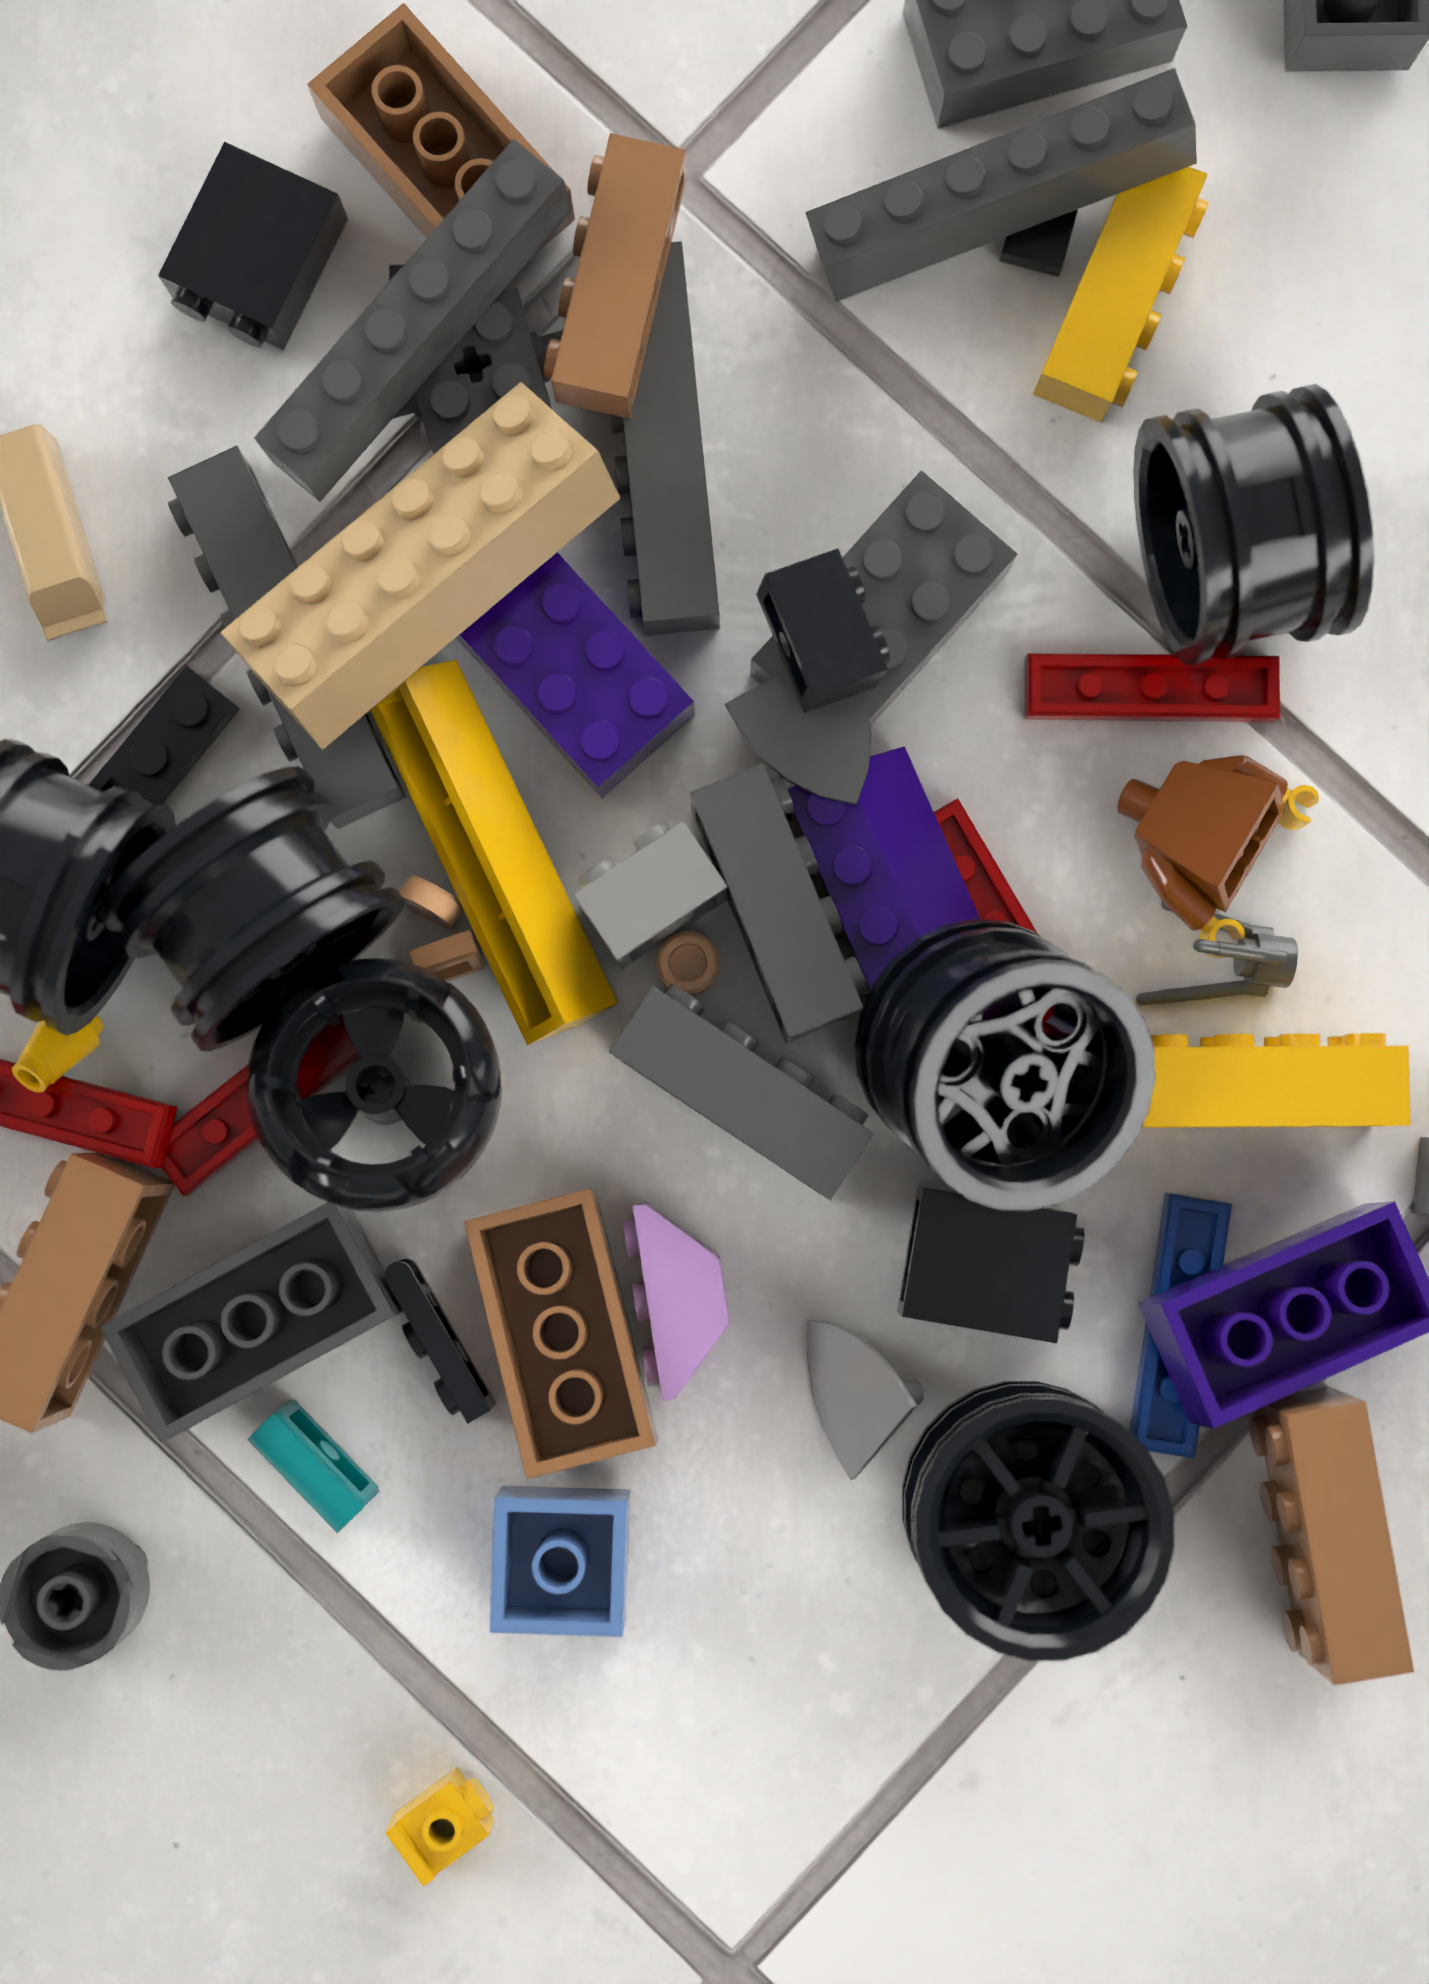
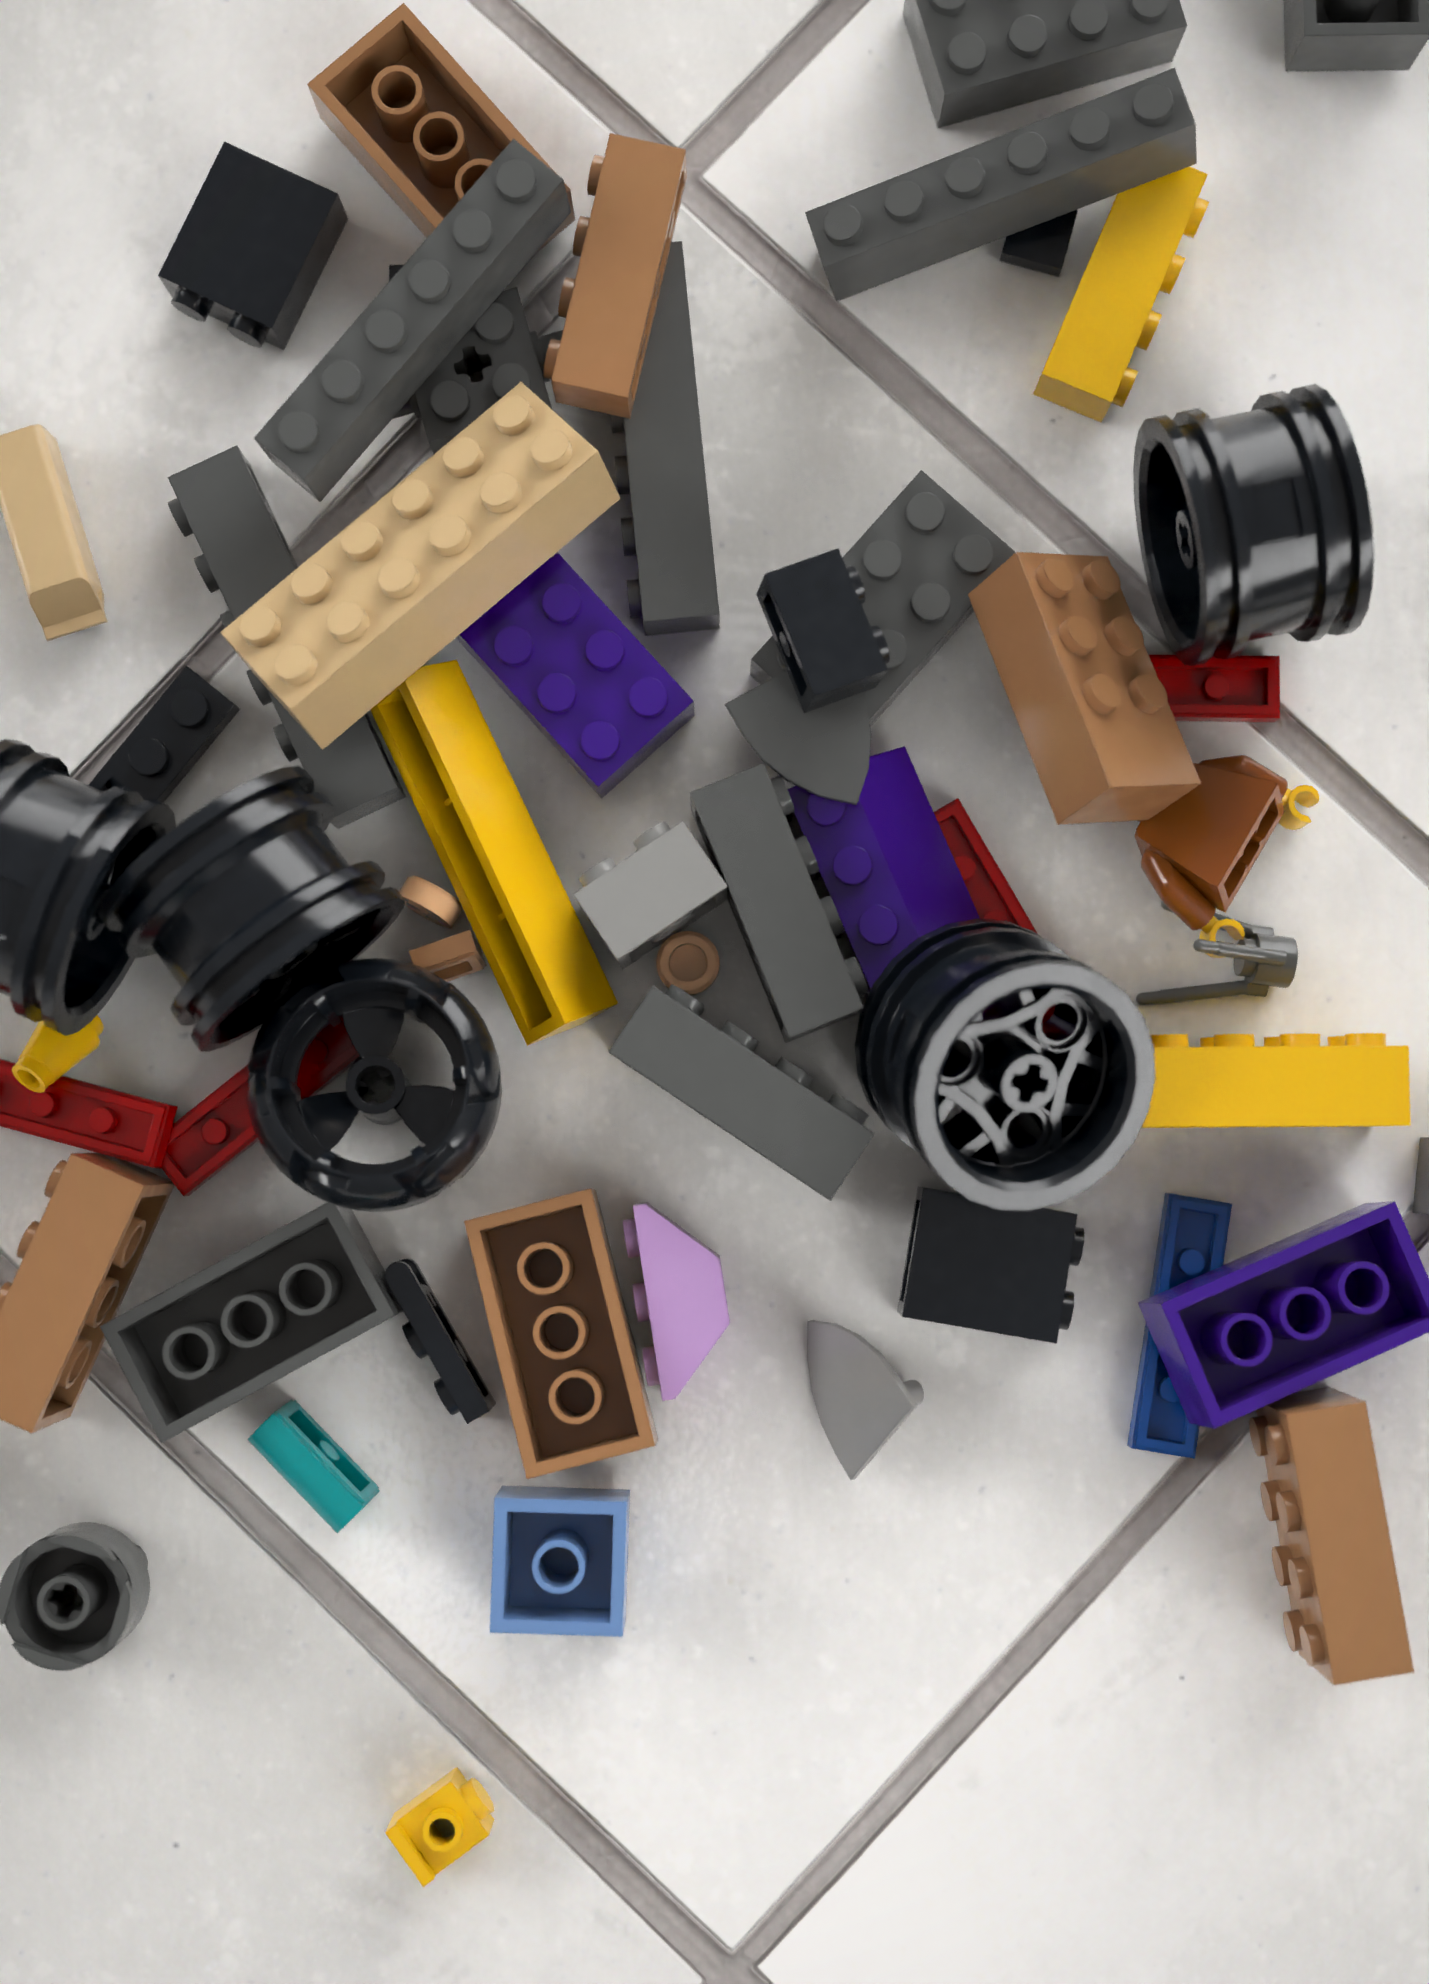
(1083, 688): none -> medium nougat brick
(1094, 1594): black wheel -> none

